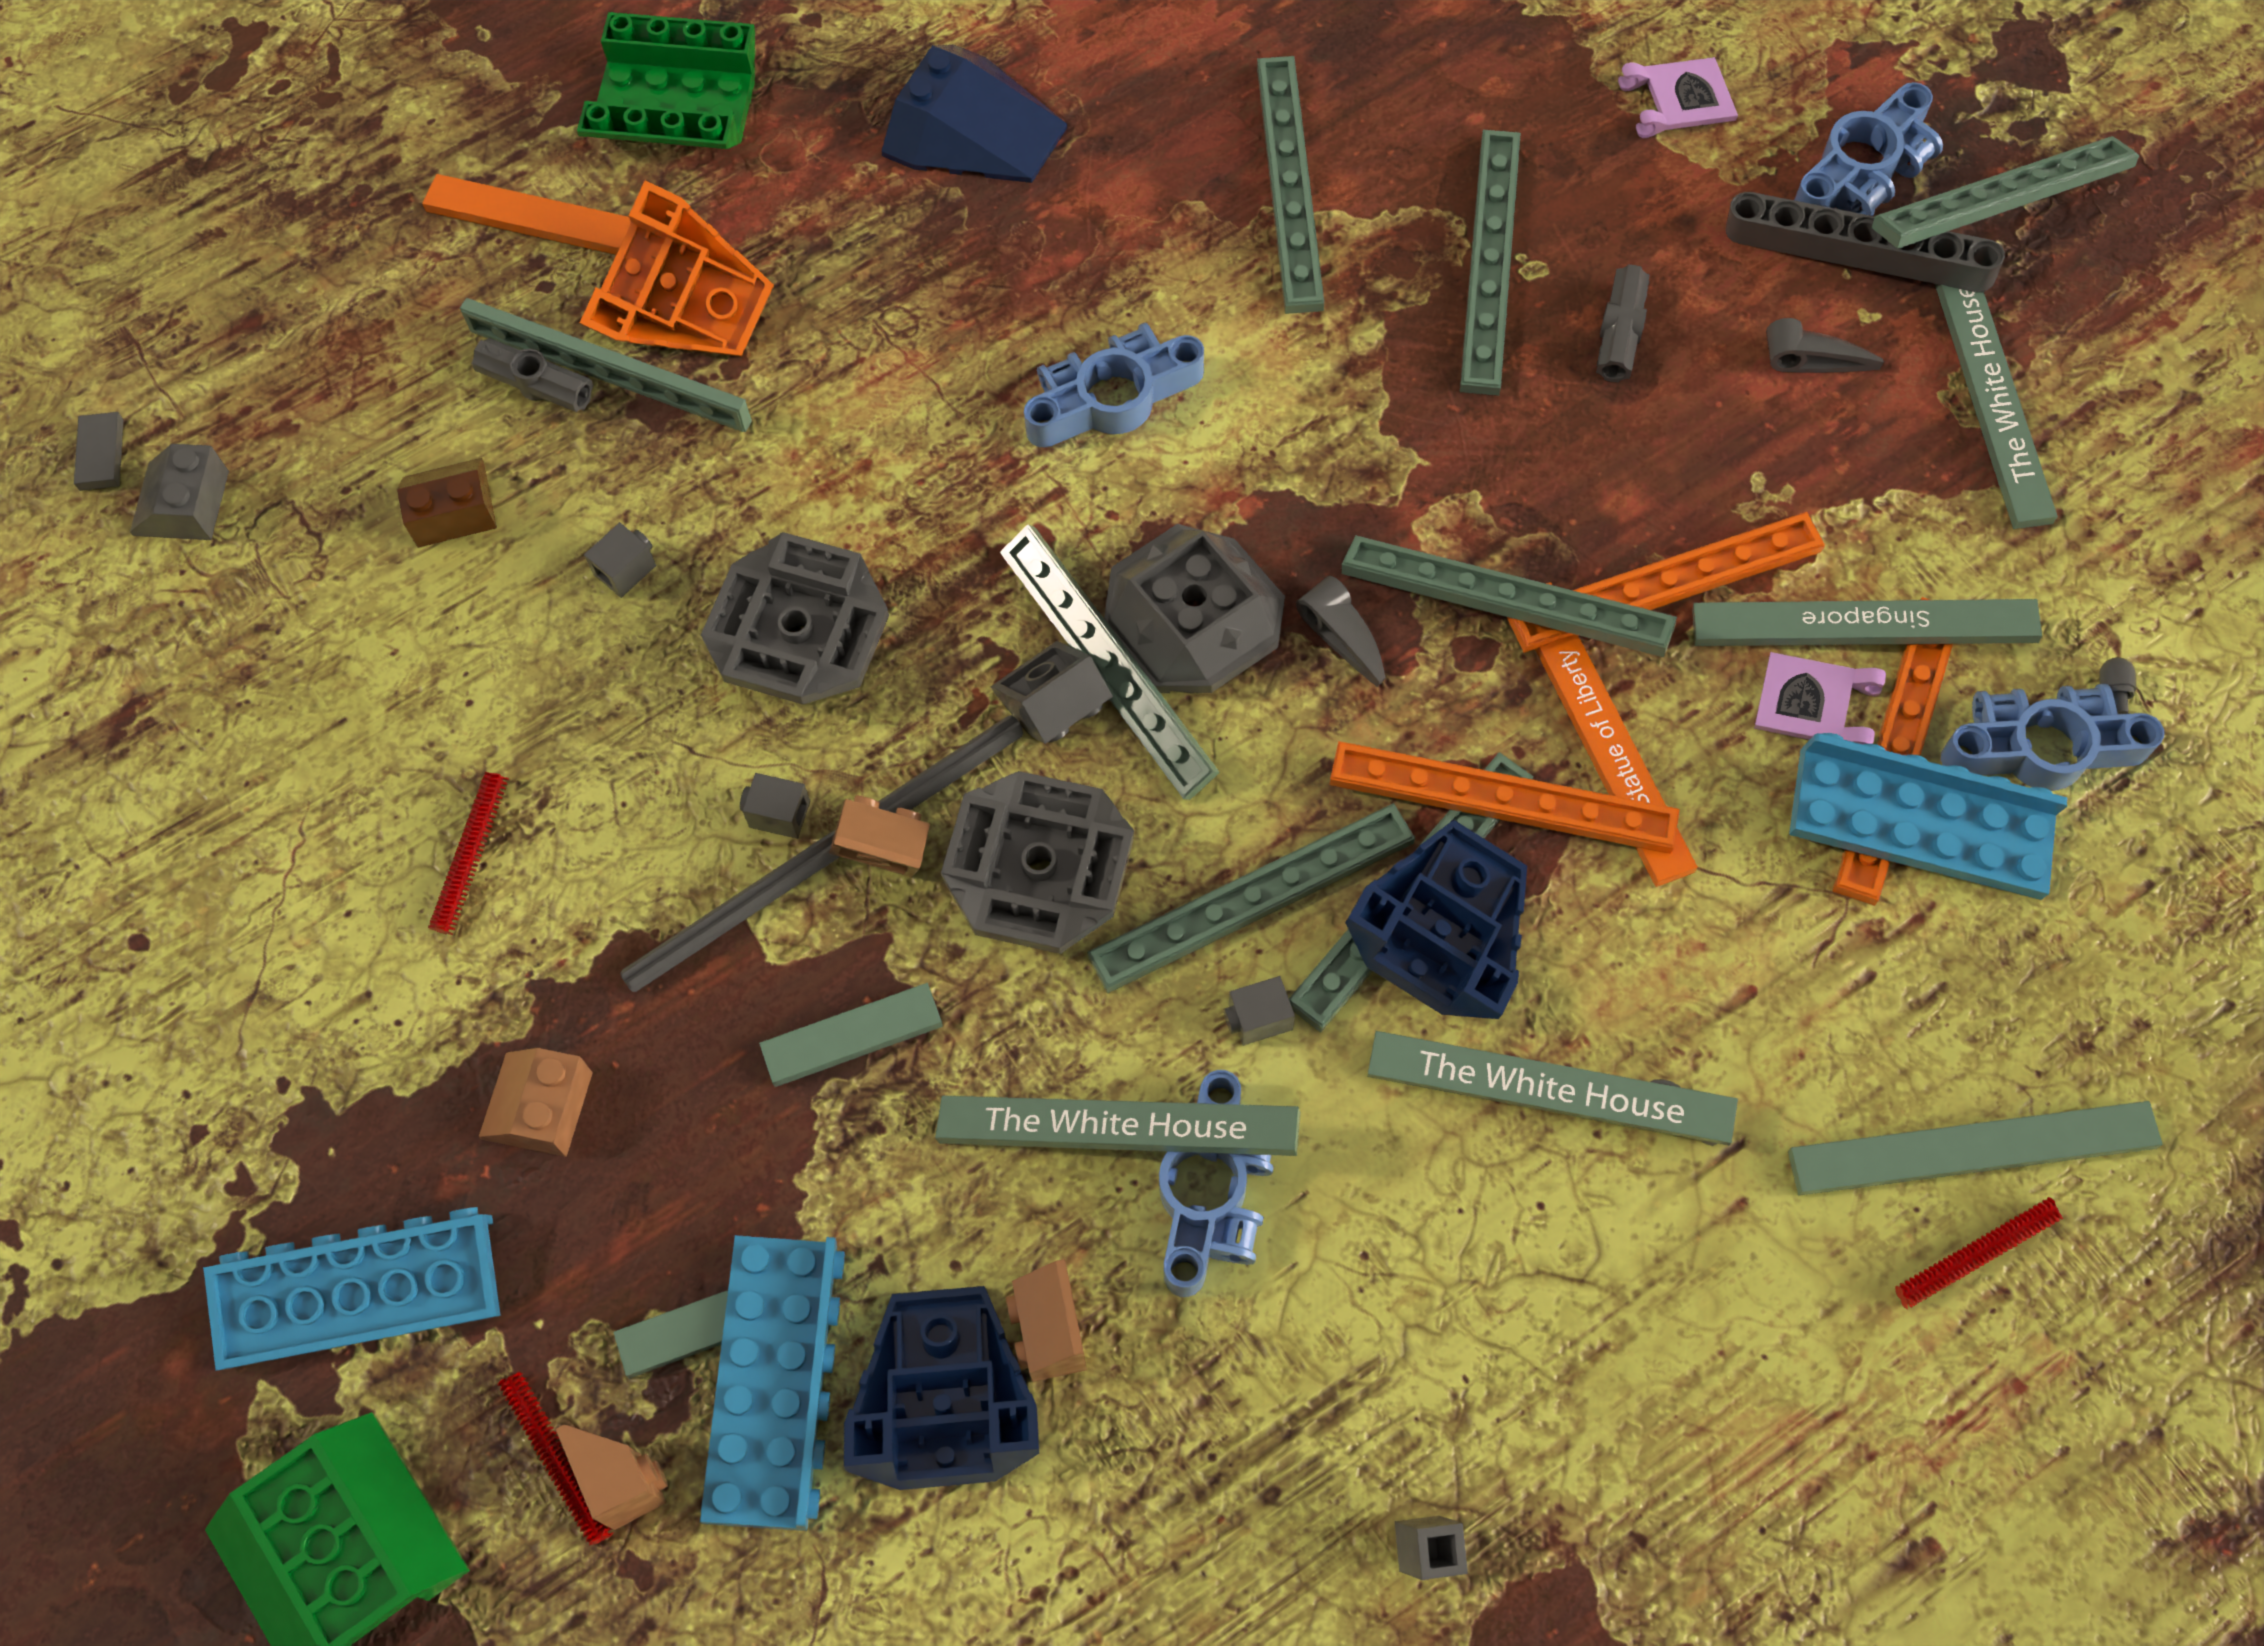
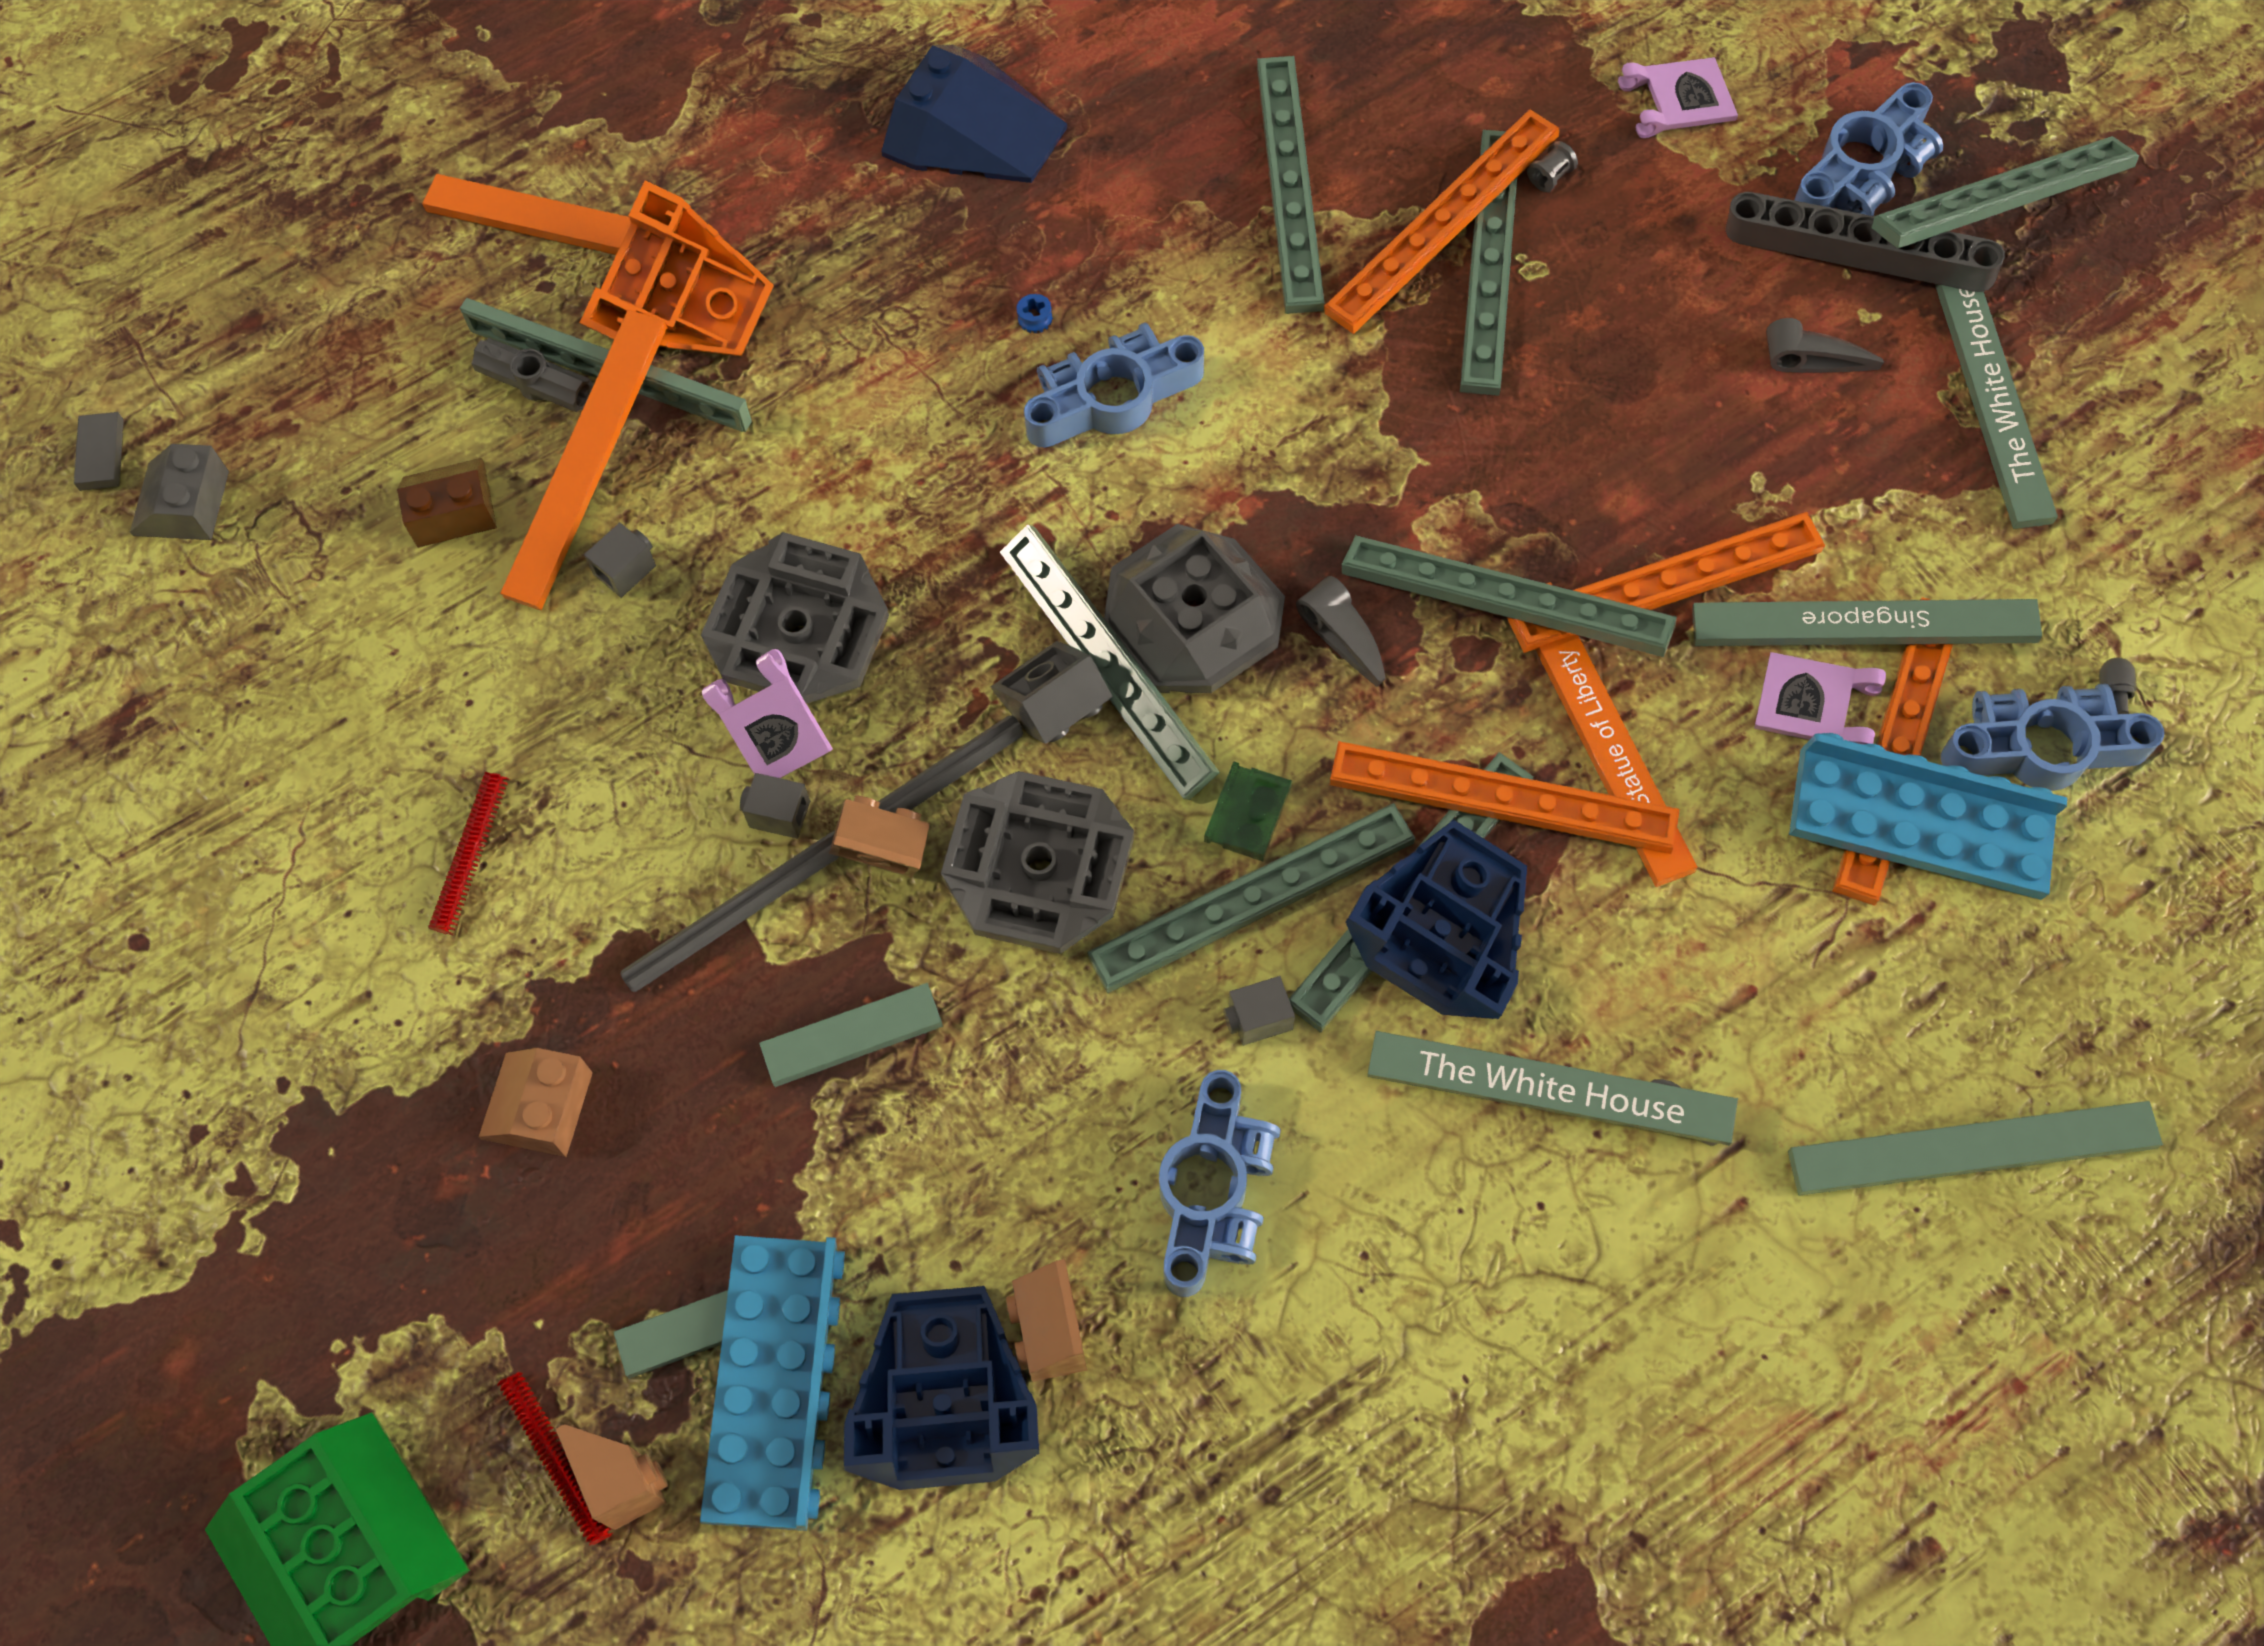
(351, 1289): dark azure bracket -> none
(584, 460): none -> orange tile
(673, 81): green slope -> none
(772, 725): none -> lavender flag
(1026, 318): none -> blue bush
(1119, 1125): sand green tile -> none
(1248, 811): none -> clear green plate
(1431, 1547): dark grey brick -> none
(1441, 221): none -> orange tile
(1552, 166): none -> dark grey bush
(1623, 323): dark grey piece -> none
(1978, 1253): red axle -> none

